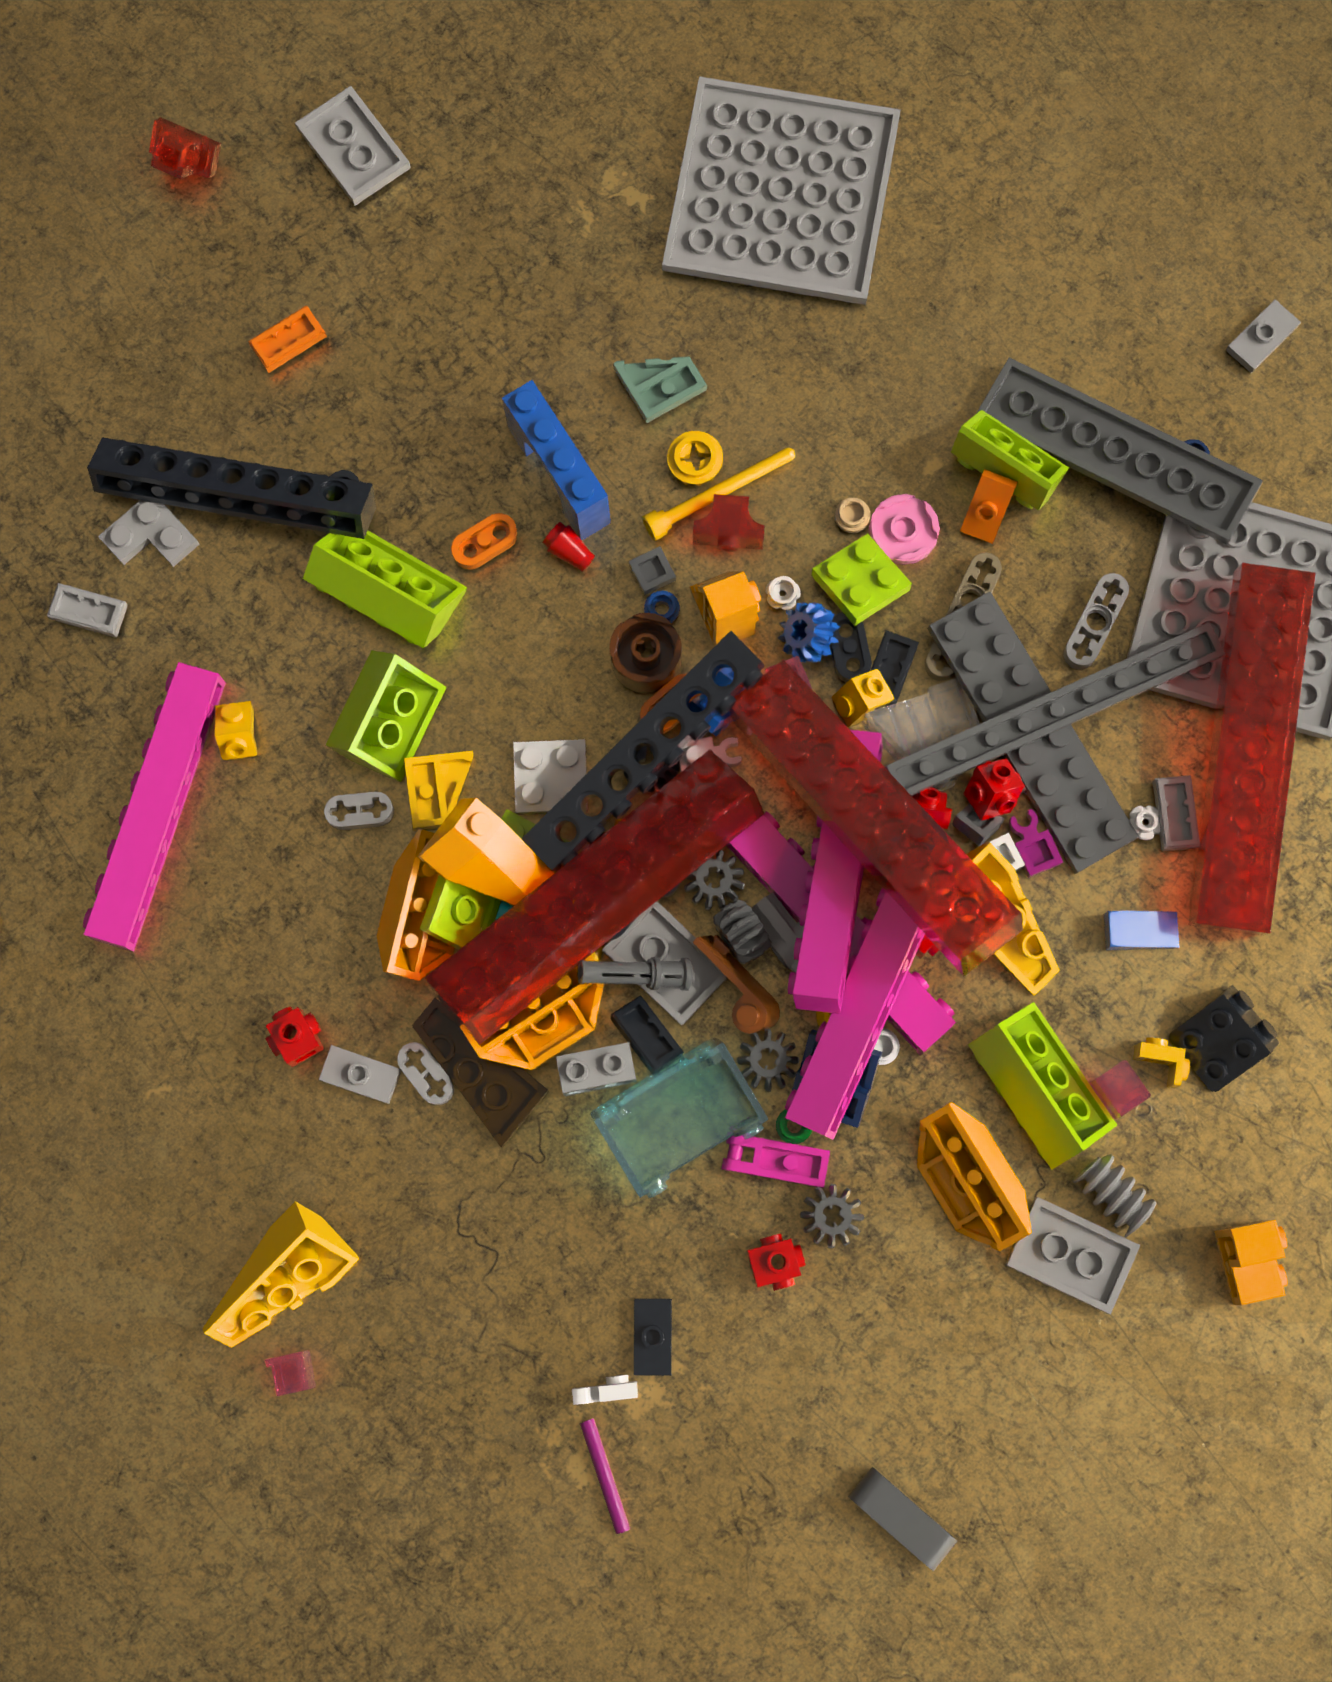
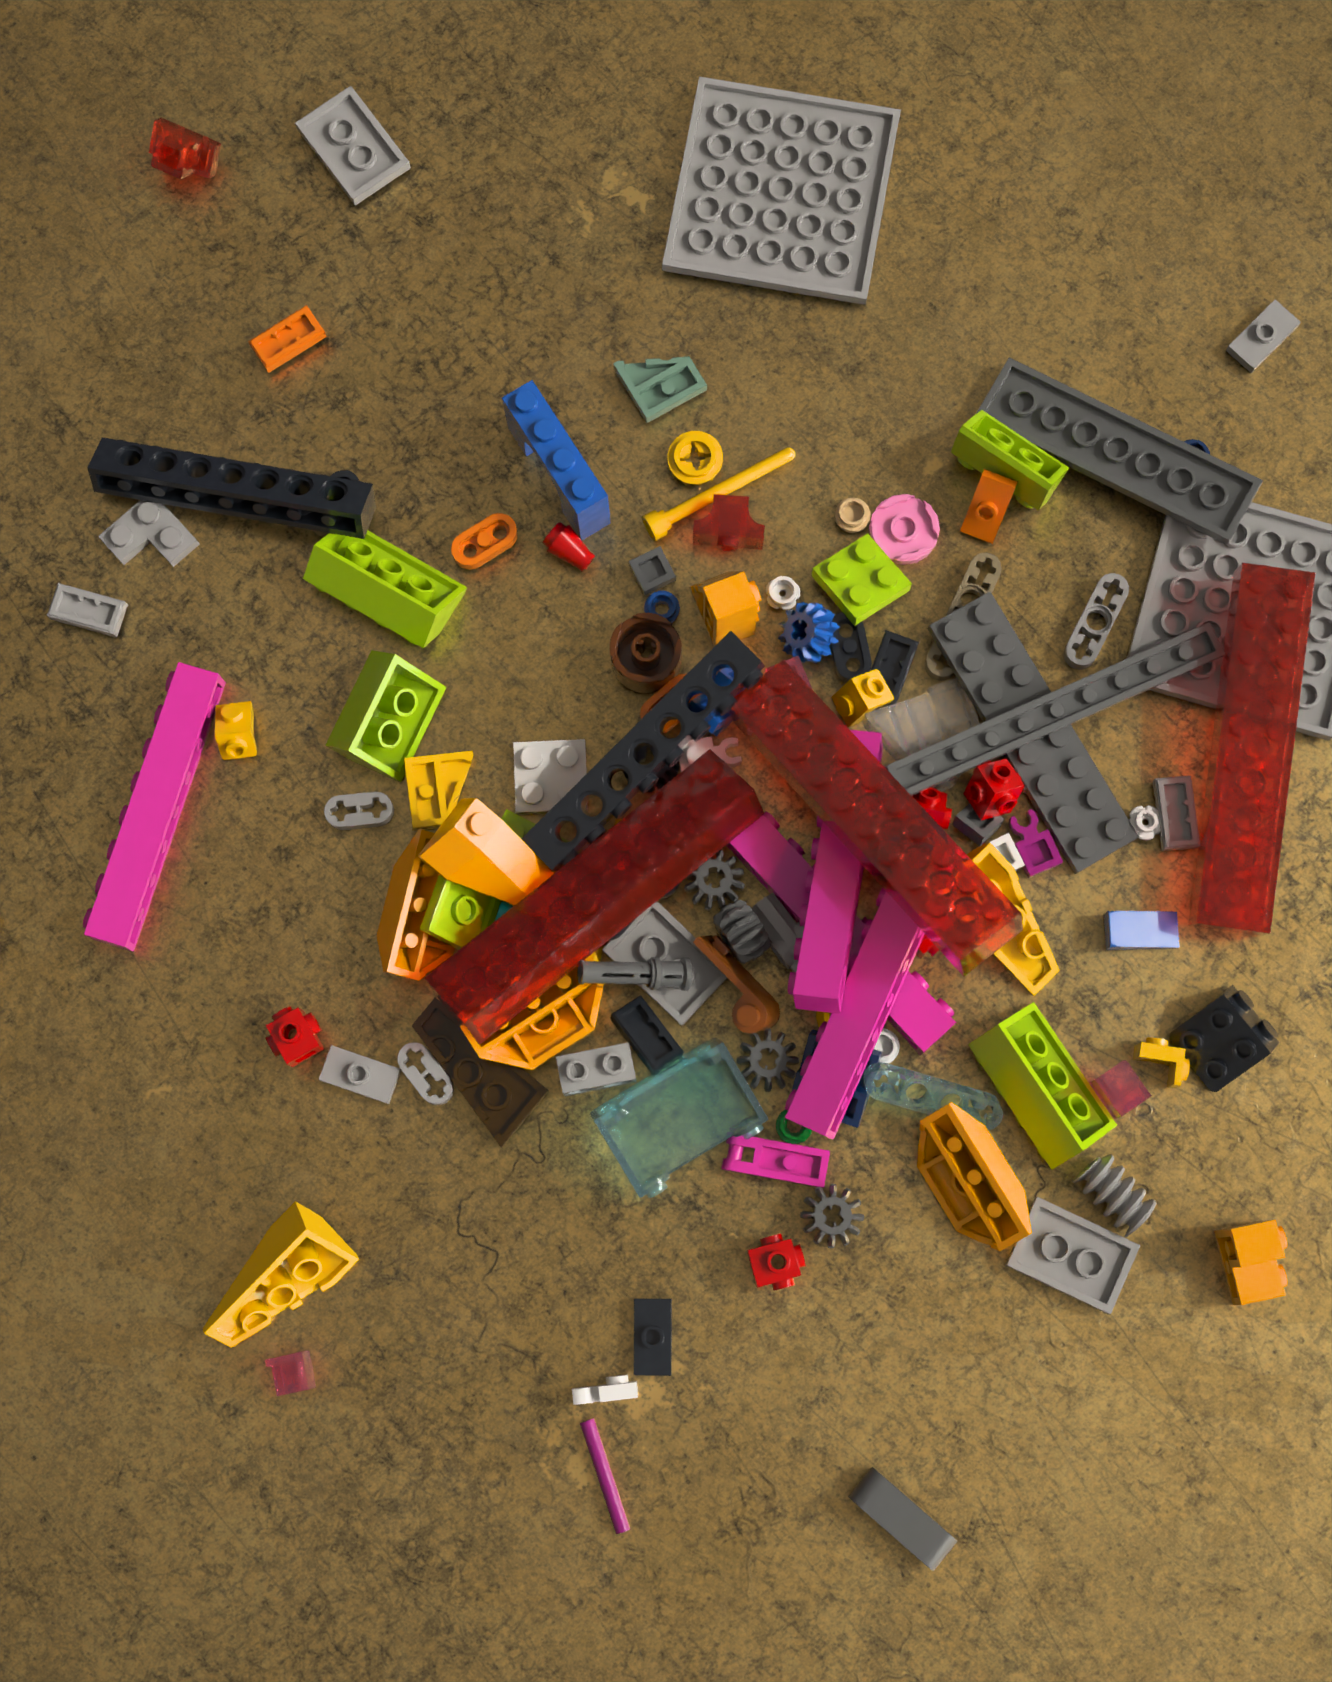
(935, 1091): none -> clear light blue beam

